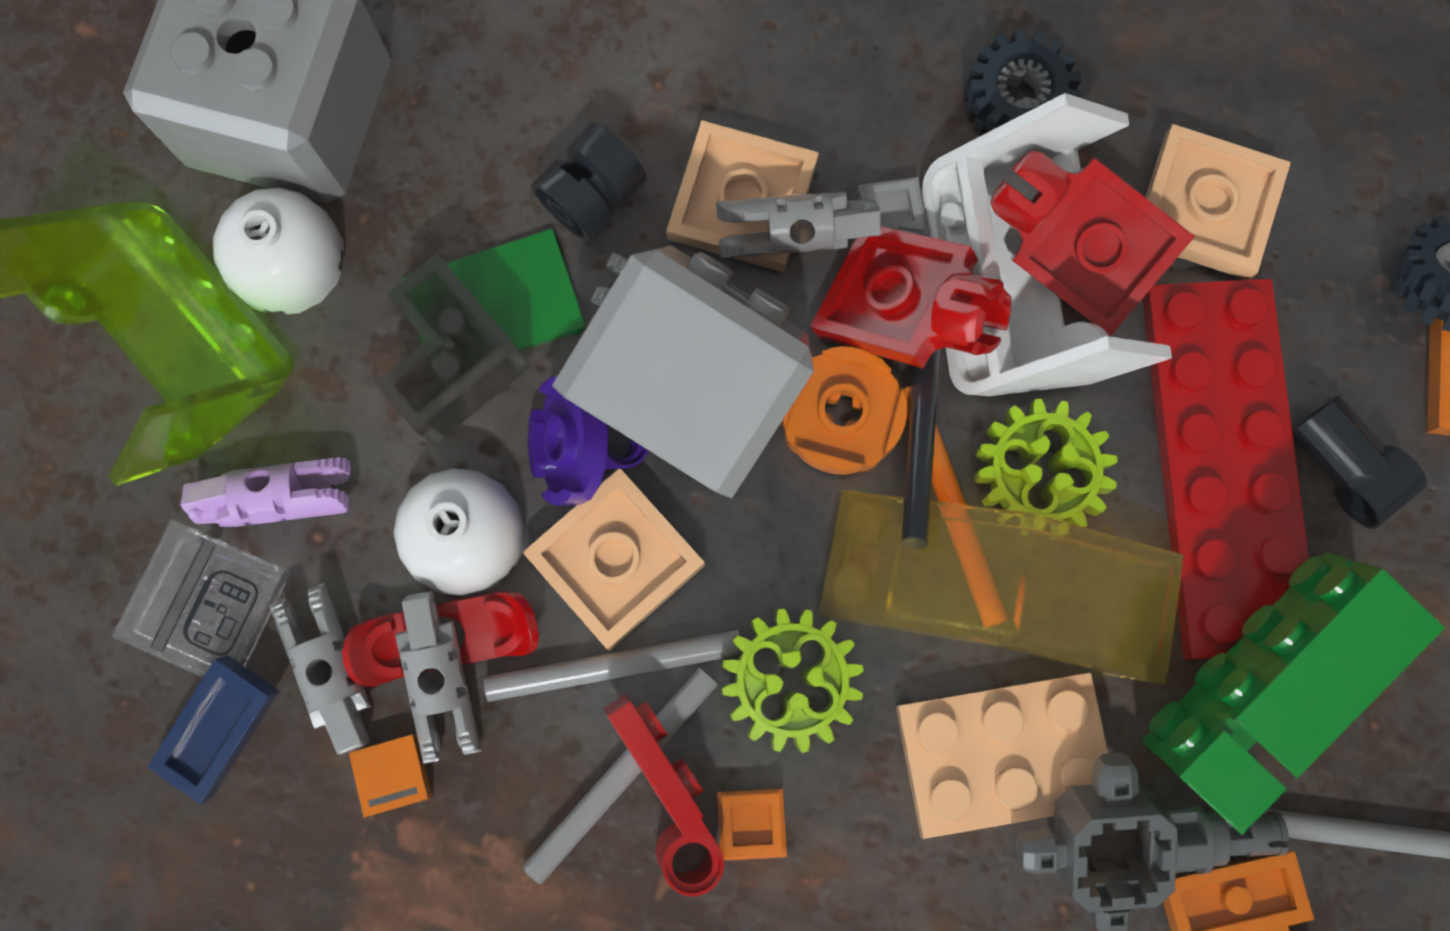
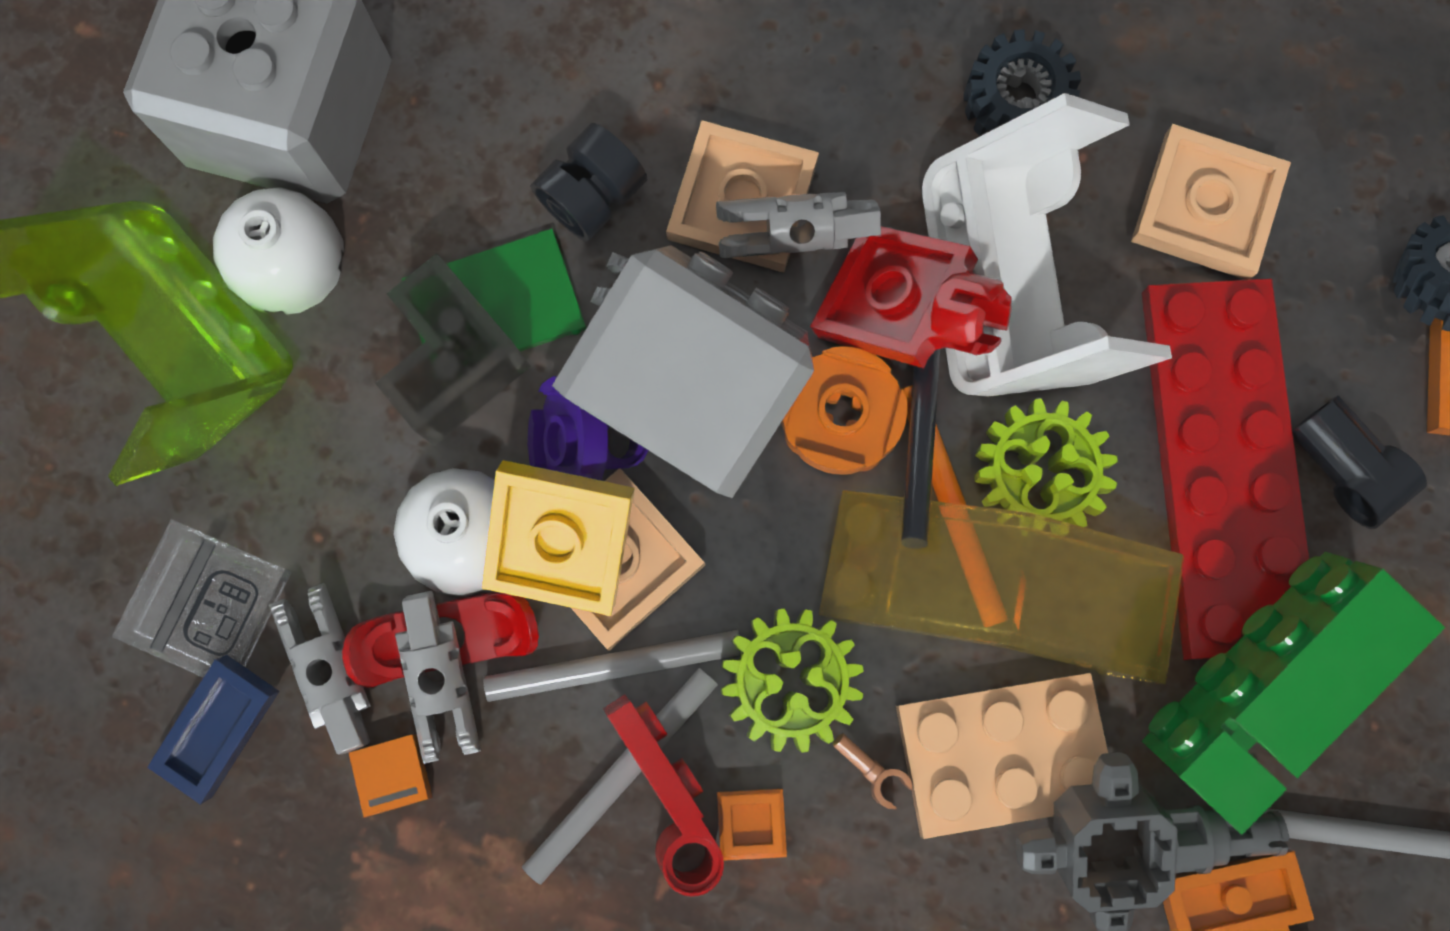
(269, 493): lavender hinge -> none
(556, 537): none -> yellow plate
(870, 768): none -> nougat hand
(899, 204): light grey tile -> none
(1089, 237): red plate -> none

